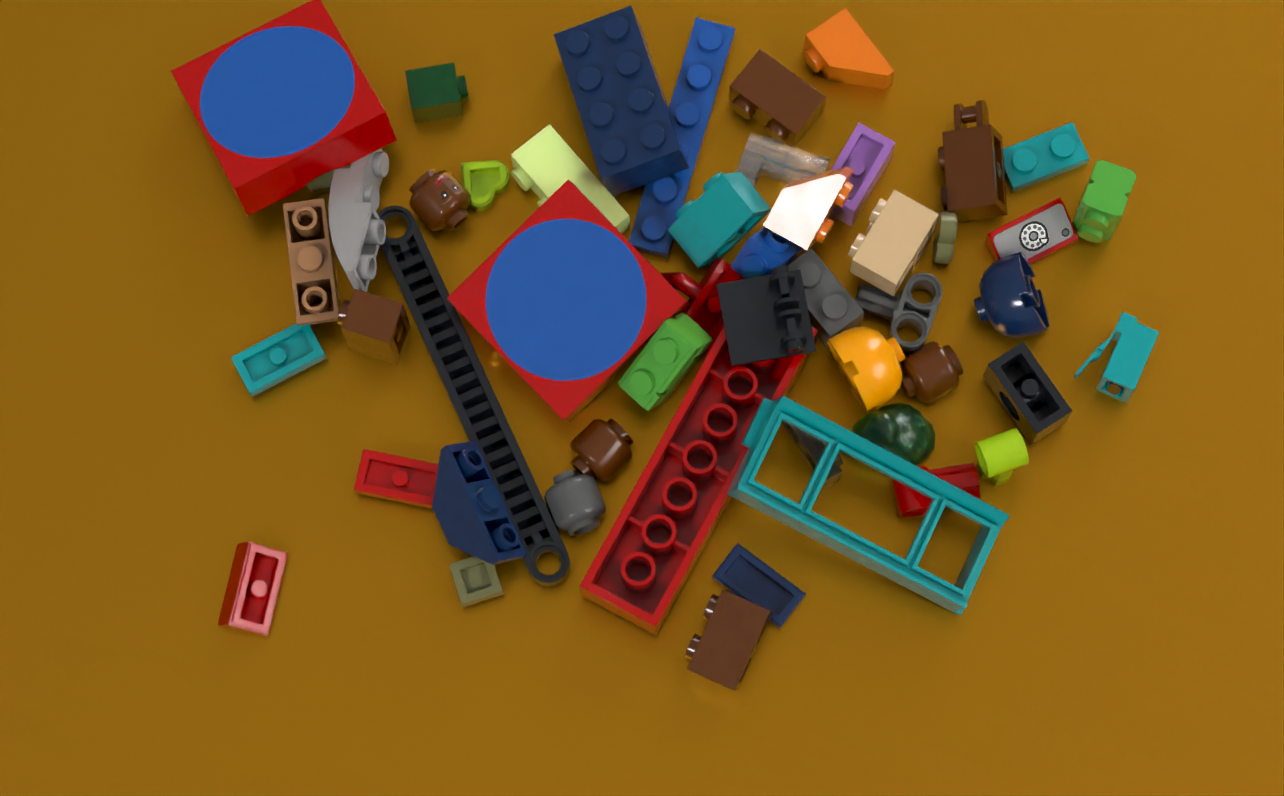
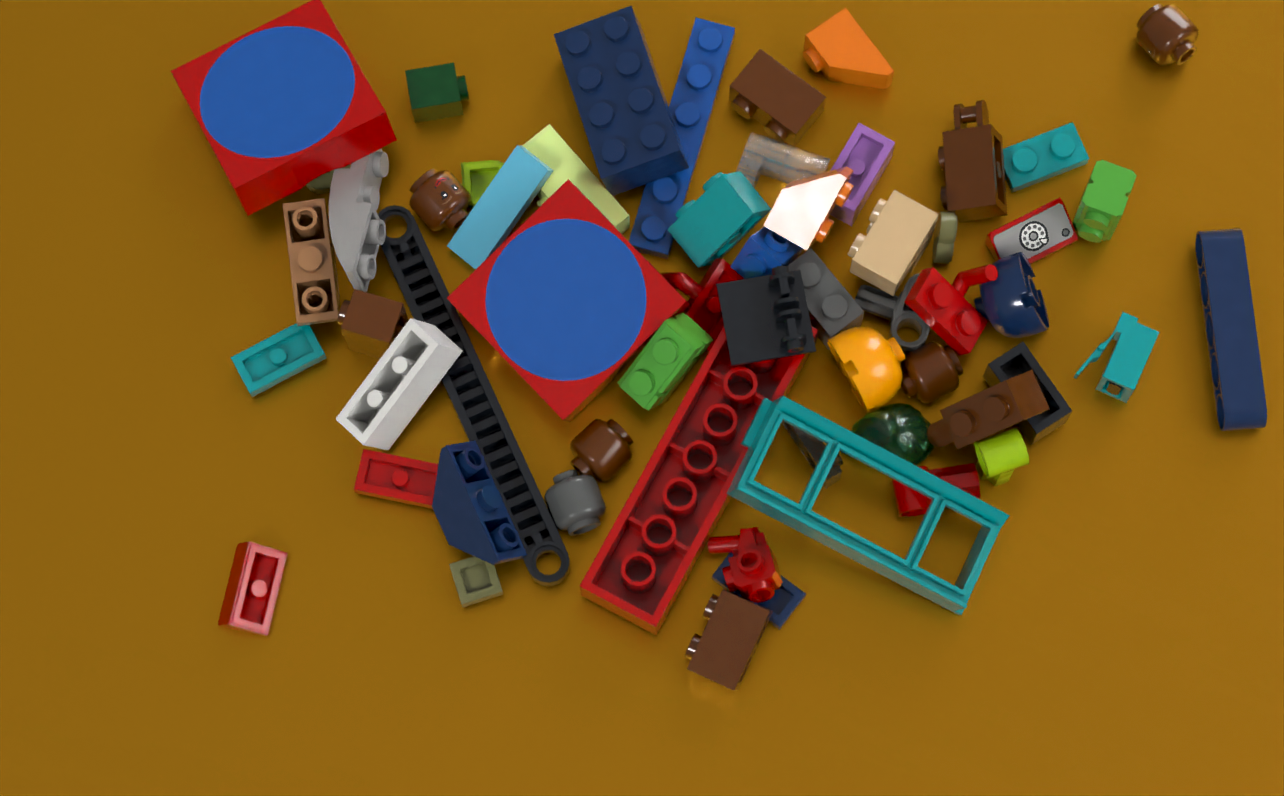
(399, 384): none -> white brick
(500, 207): none -> medium azure tile
(753, 564): none -> red piece
(946, 309): none -> red plate
(989, 412): none -> reddish brown brick
(1167, 34): none -> reddish brown head
(1231, 329): none -> dark blue beam

